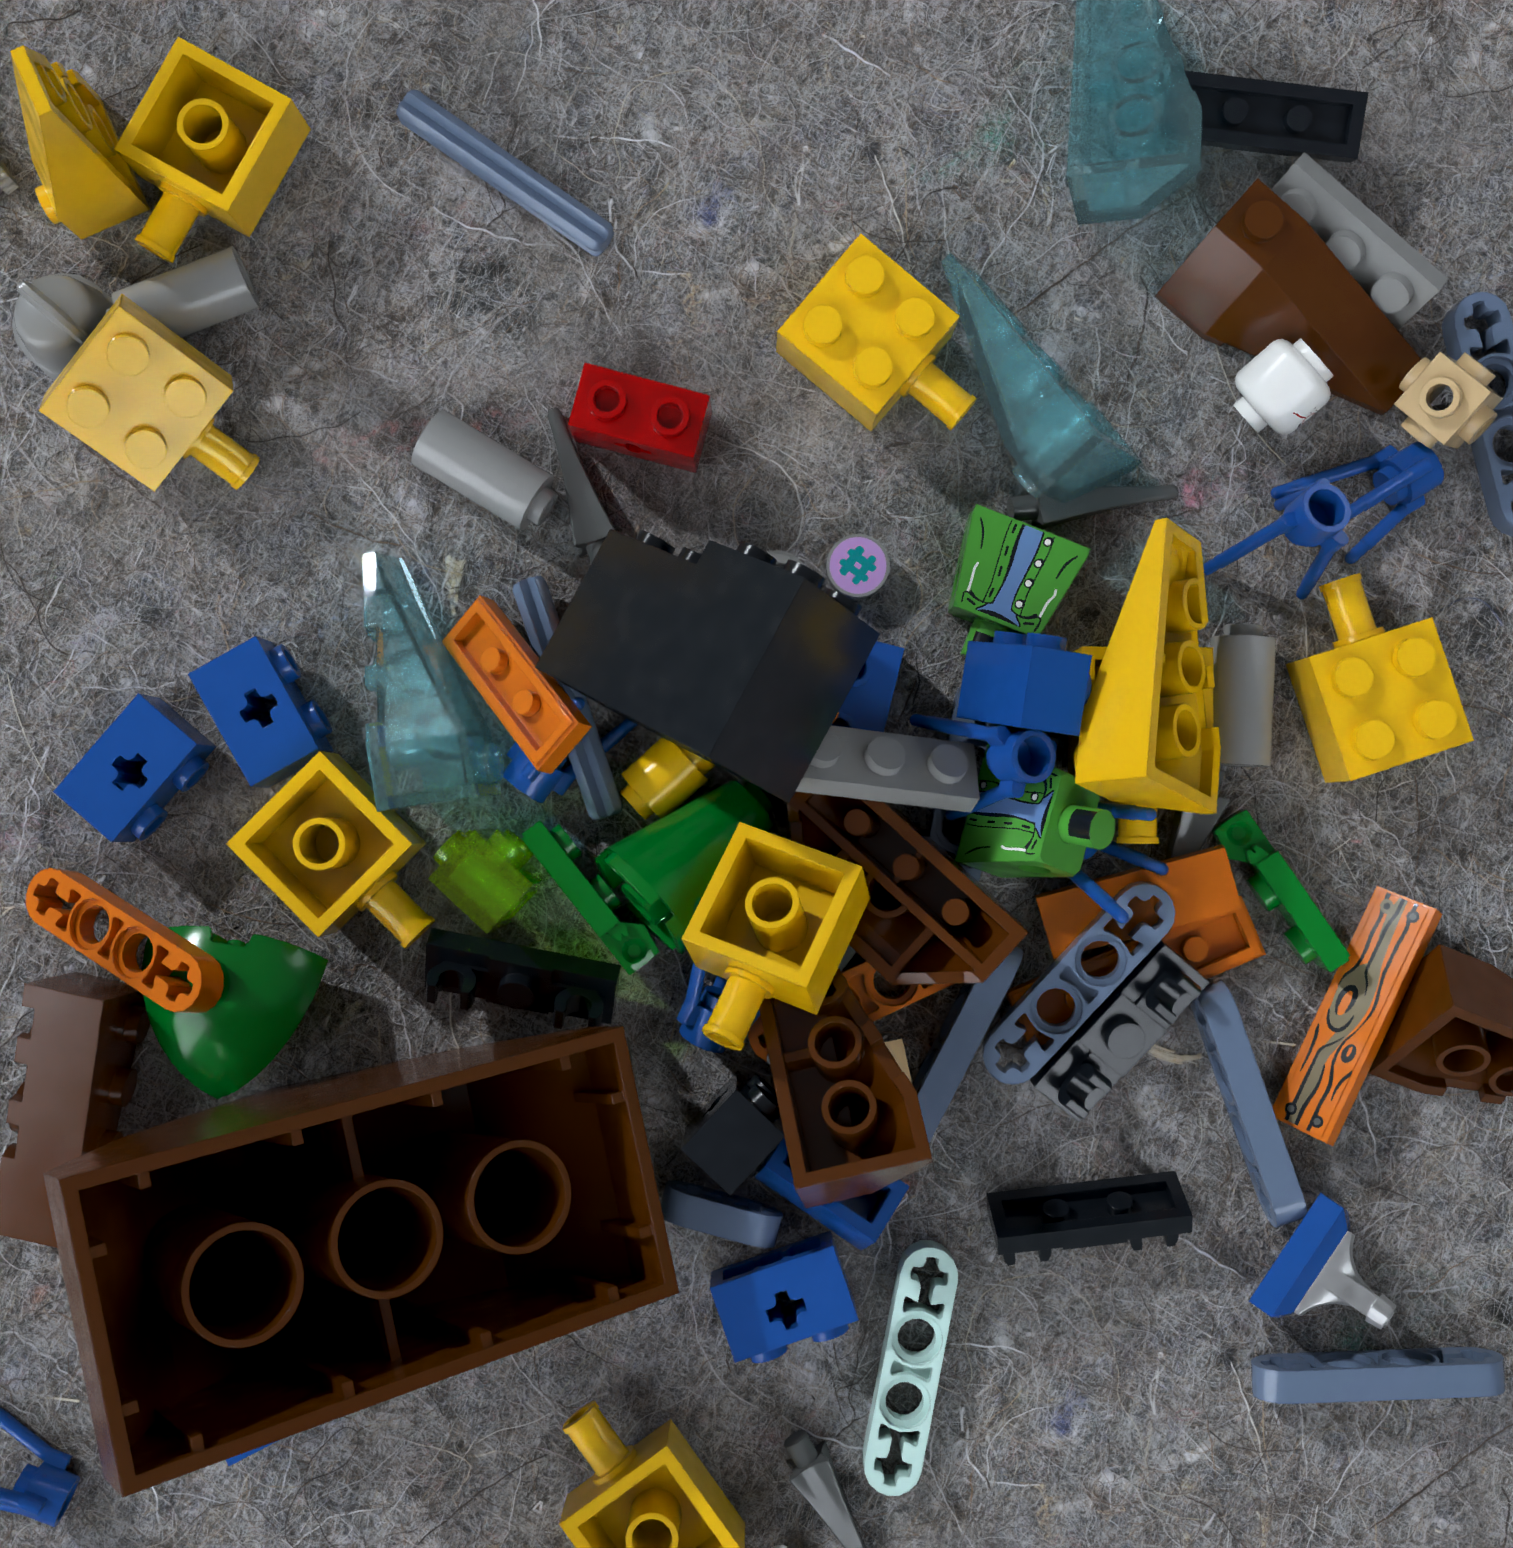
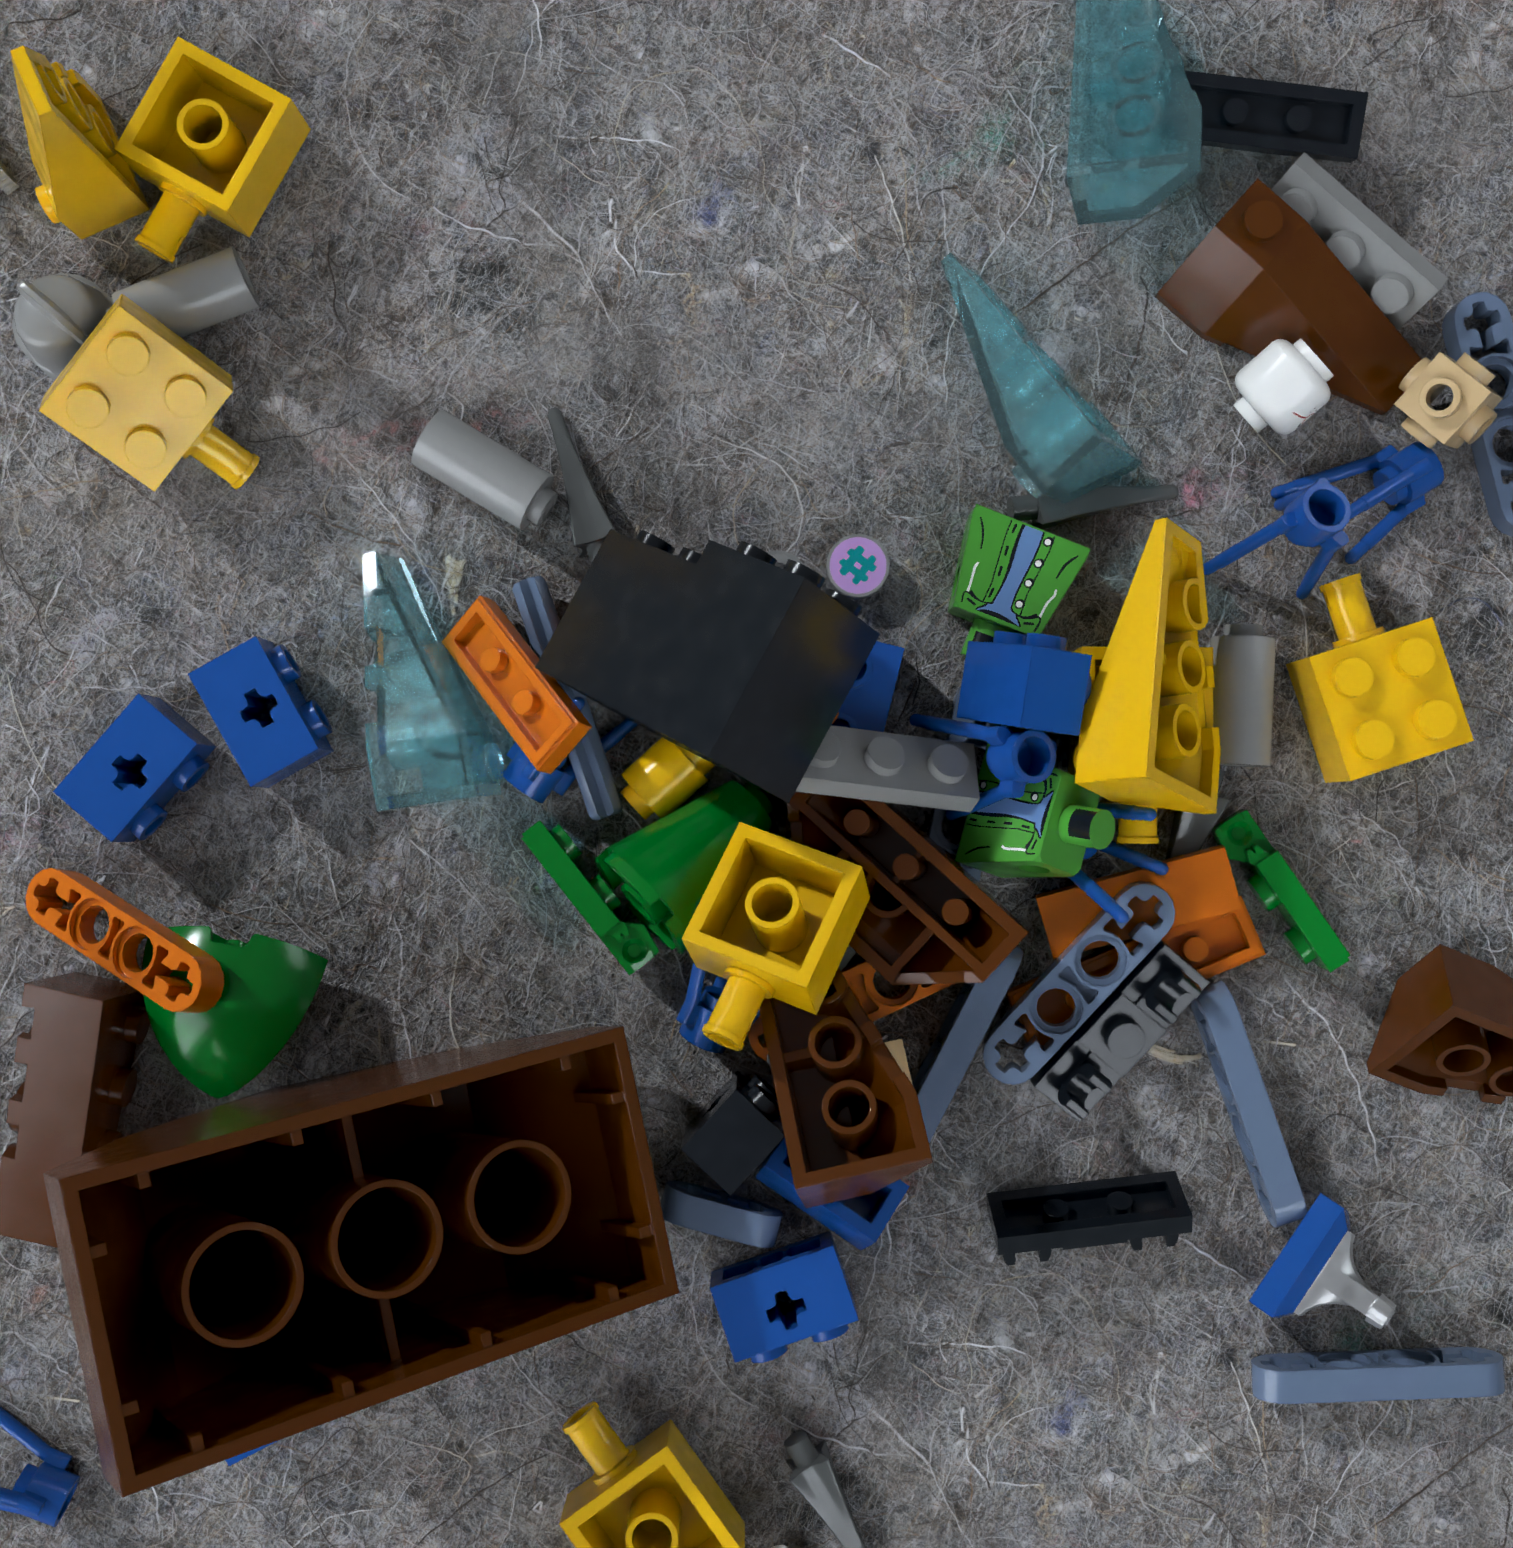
(333, 852): yellow brick -> none
(487, 875): clear neon green brick -> none
(505, 172): sand blue axle -> none
(520, 977): black plate -> none
(640, 417): red brick -> none
(874, 338): yellow brick -> none
(915, 1367): light aqua beam -> none
(1355, 1015): orange tile -> none

